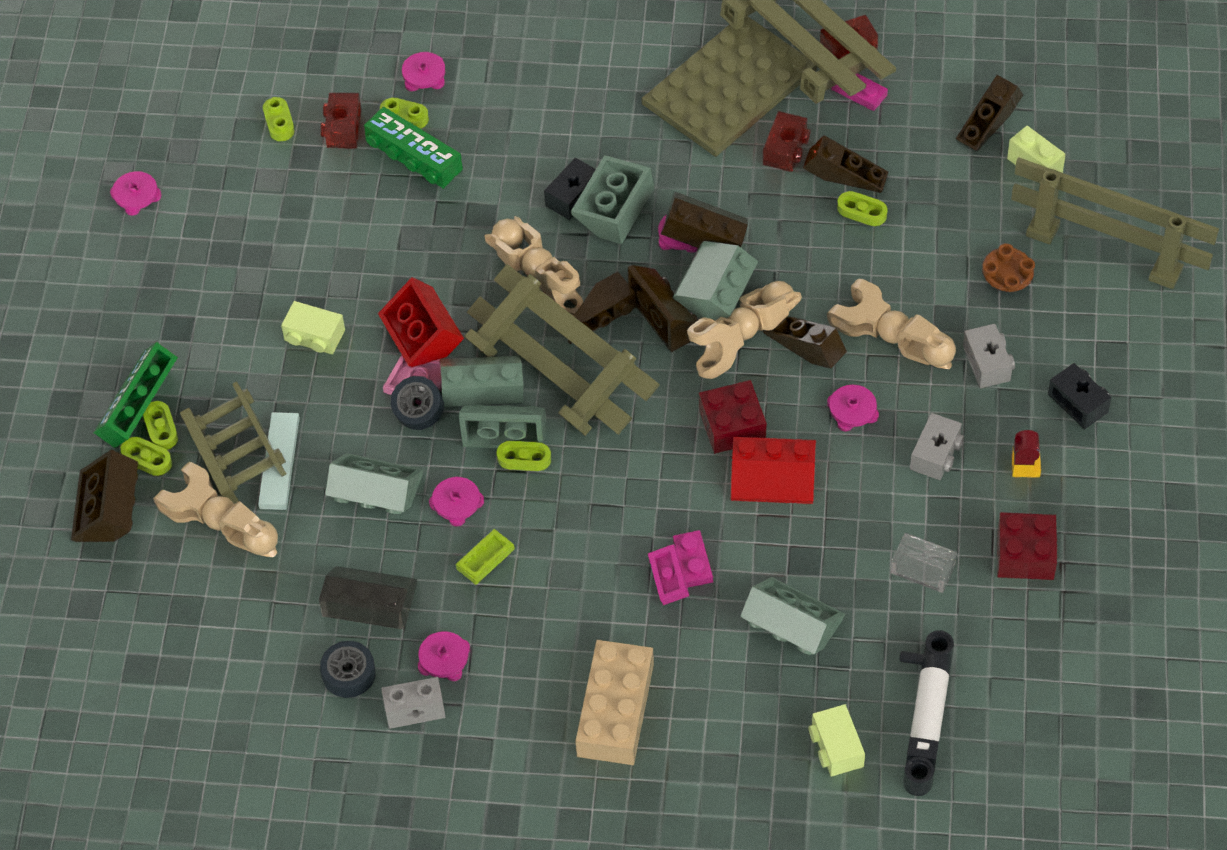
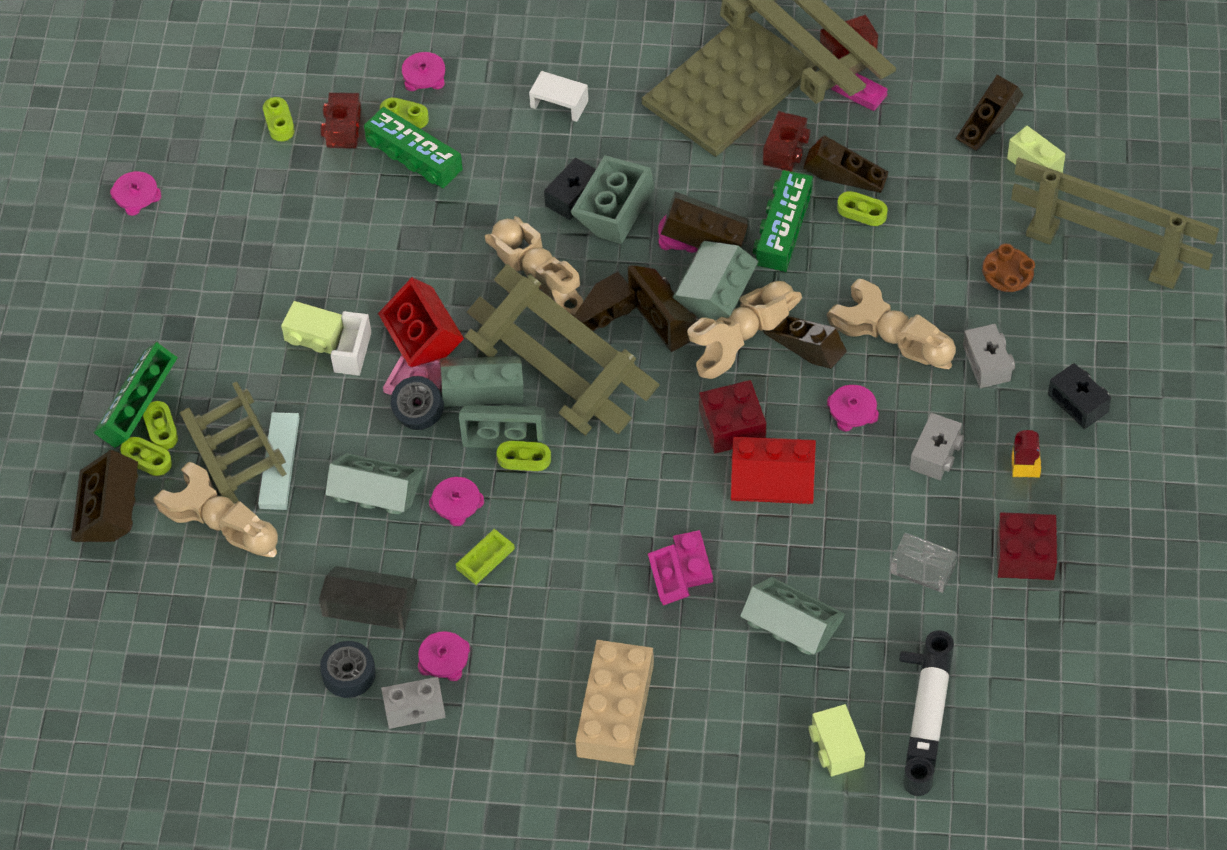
(353, 344): none -> white panel
(561, 92): none -> white panel
(783, 220): none -> green brick

